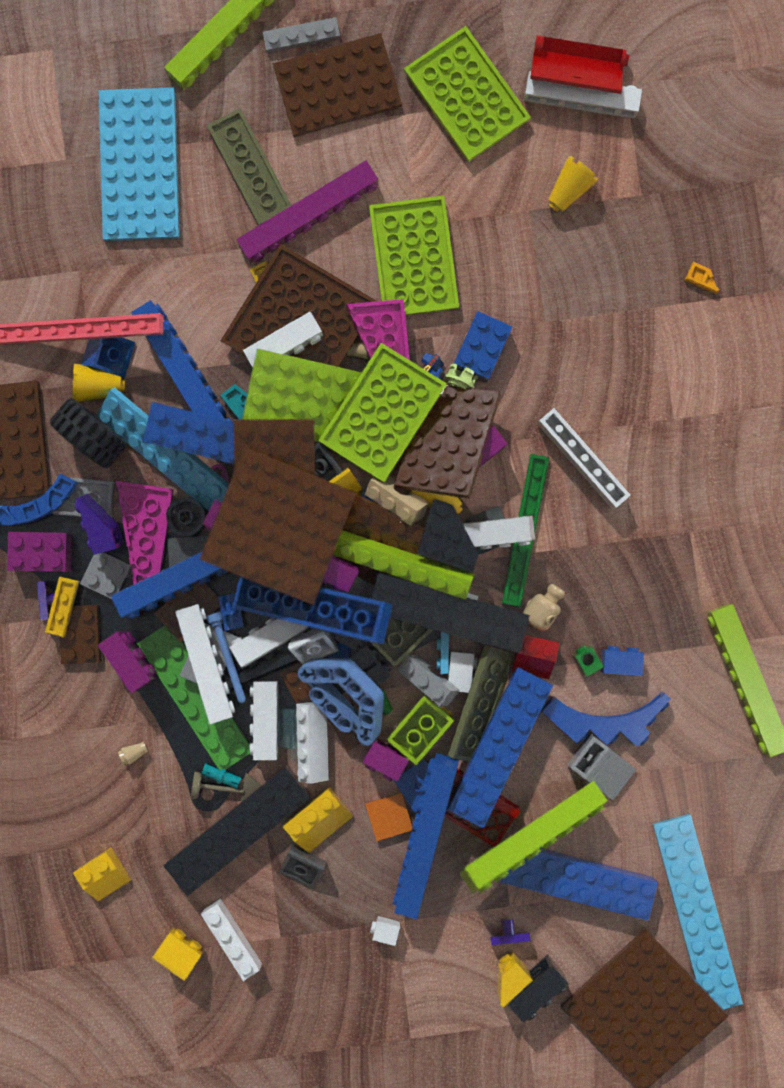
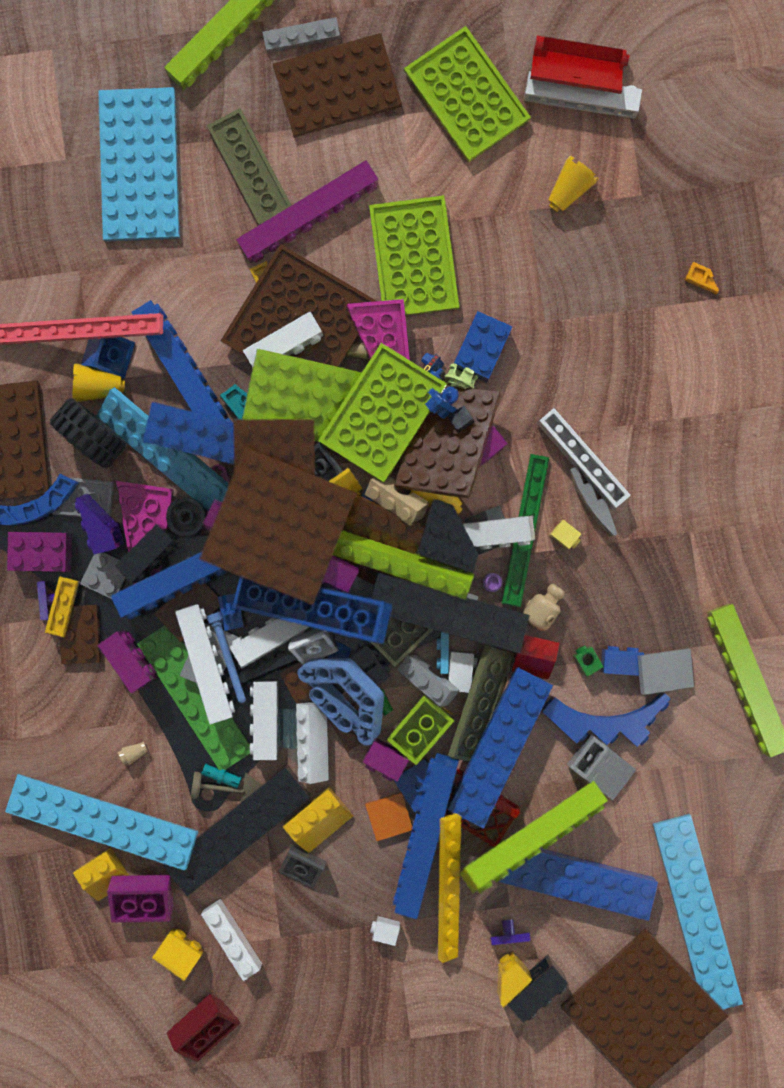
(102, 821): none -> medium azure plate
(140, 898): none -> magenta brick
(148, 554): none -> black brick
(202, 1028): none -> dark red slope
(443, 402): none -> blue hips
(449, 887): none -> yellow plate
(461, 419): none -> black tile
(492, 582): none -> medium lavender plate
(566, 535): none -> light yellow brick
(597, 508): none -> light grey slope
(665, 671): none -> light grey tile

